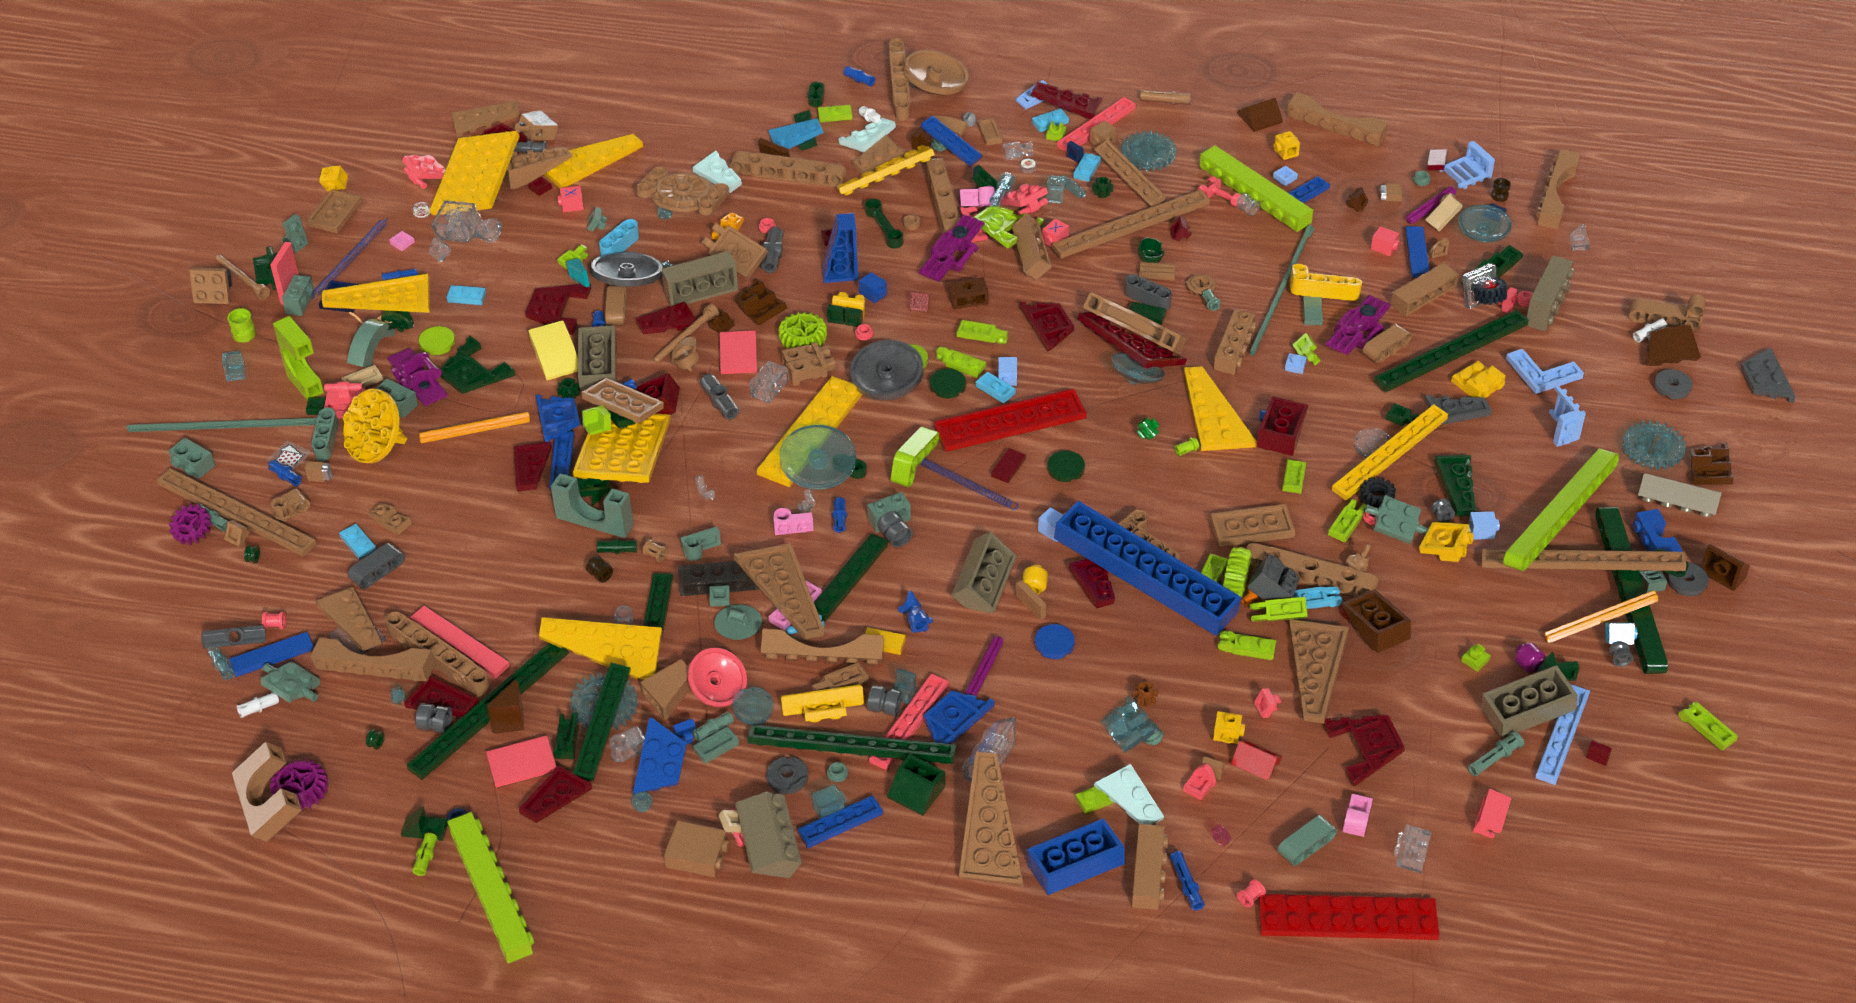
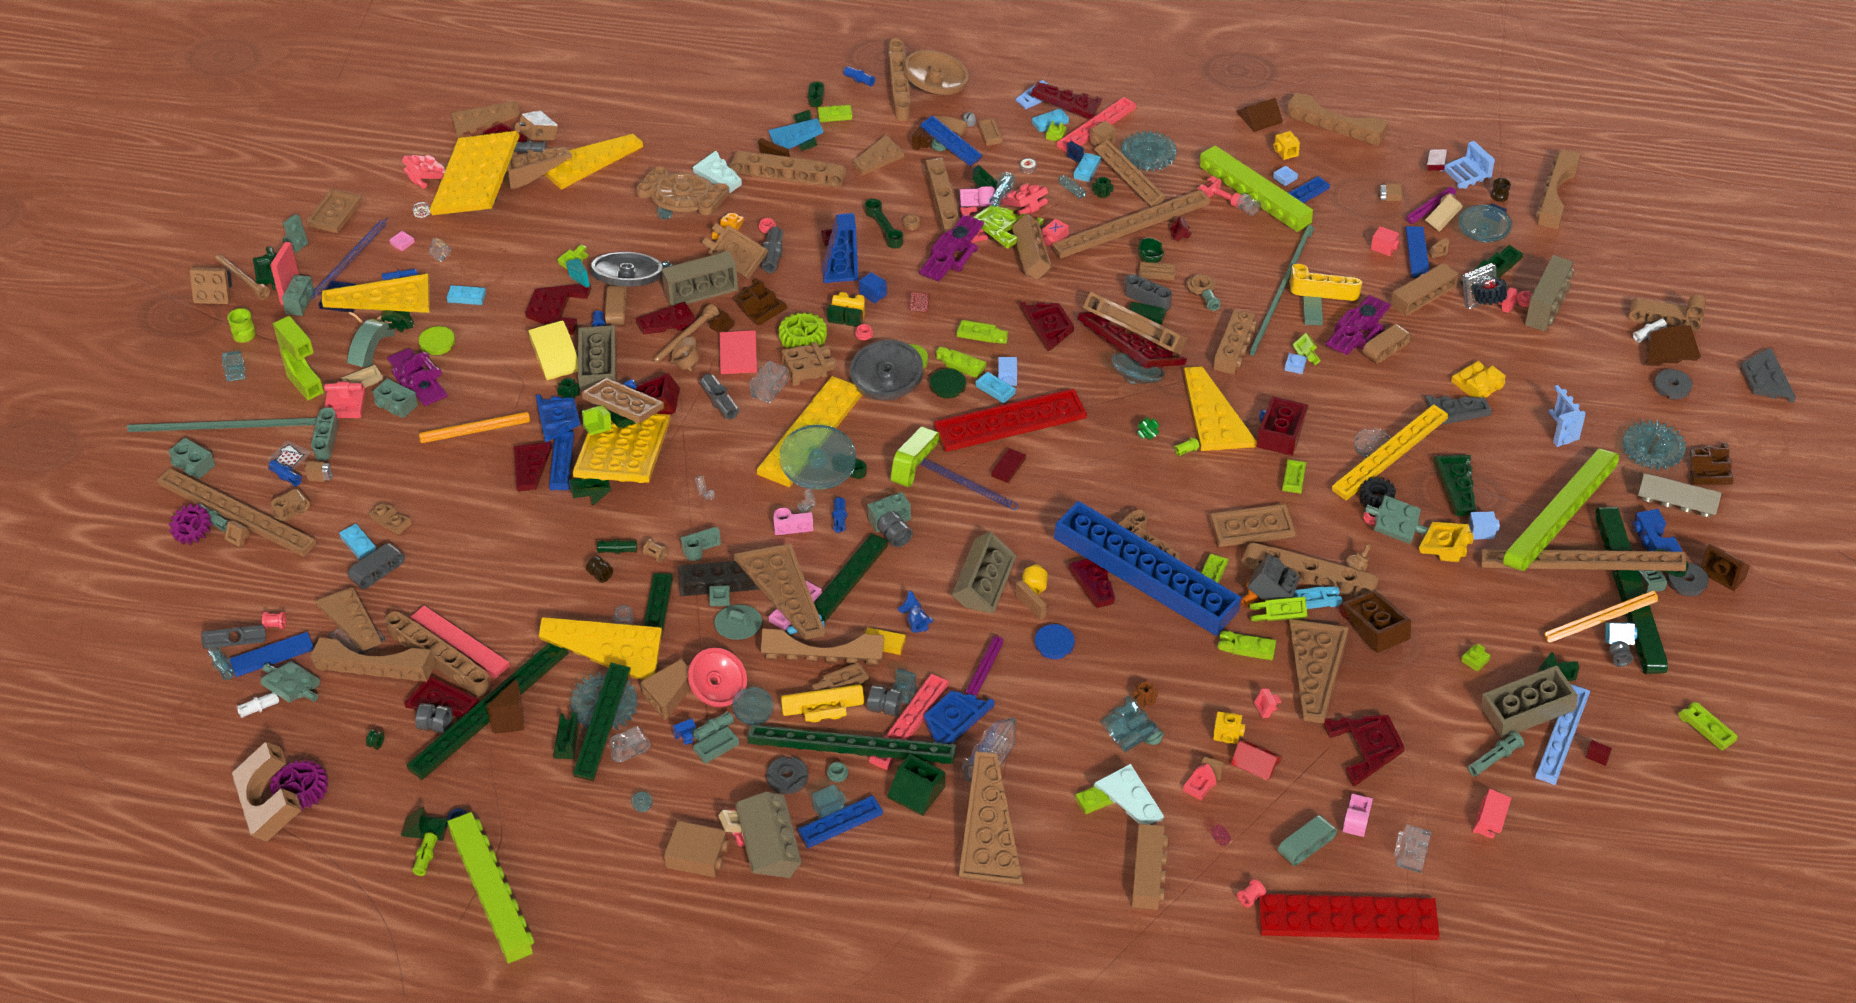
(252, 554): dark green bush -> none
(314, 405): dark green tile -> none
(333, 178): yellow brick -> none
(372, 426): yellow bracket -> none
(397, 695): clear light blue plate -> none
(463, 222): clear brick -> none
(467, 374): dark green wing -> none
(521, 761): coral tile -> none
(540, 186): dark red tile -> none
(553, 794): dark red wing -> none
(570, 506): sand green arch -> none
(571, 199): coral brick -> none
(596, 220): sand green tile -> none
(620, 238): medium azure beam -> none
(660, 759): blue wing -> none
(866, 138): light aqua wing -> none
(869, 114): white axle -> none
(890, 167): yellow wing -> none
(968, 293): reddish brown brick -> none
(1016, 150): clear plate -> none
(1047, 523): light blue brick -> none
(1055, 189): clear light blue panel -> none
(1066, 466): dark green tile -> none
(1075, 856): blue brick -> none
(1170, 97): medium nougat pin -> none
(1190, 887): blue pin -> none
(1237, 570): lime gear -> none
(1347, 521): lime hinge -> none
(1357, 200): reddish brown tile -> none
(1400, 415): dark green plate -> none
(1421, 178): sand green plate -> none
(1443, 510): dark grey wheel -> none
(1451, 351): dark green plate -> none
(1529, 657): magenta head -> none
(1545, 380): light blue plate -> none
(1579, 239): clear tile -> none

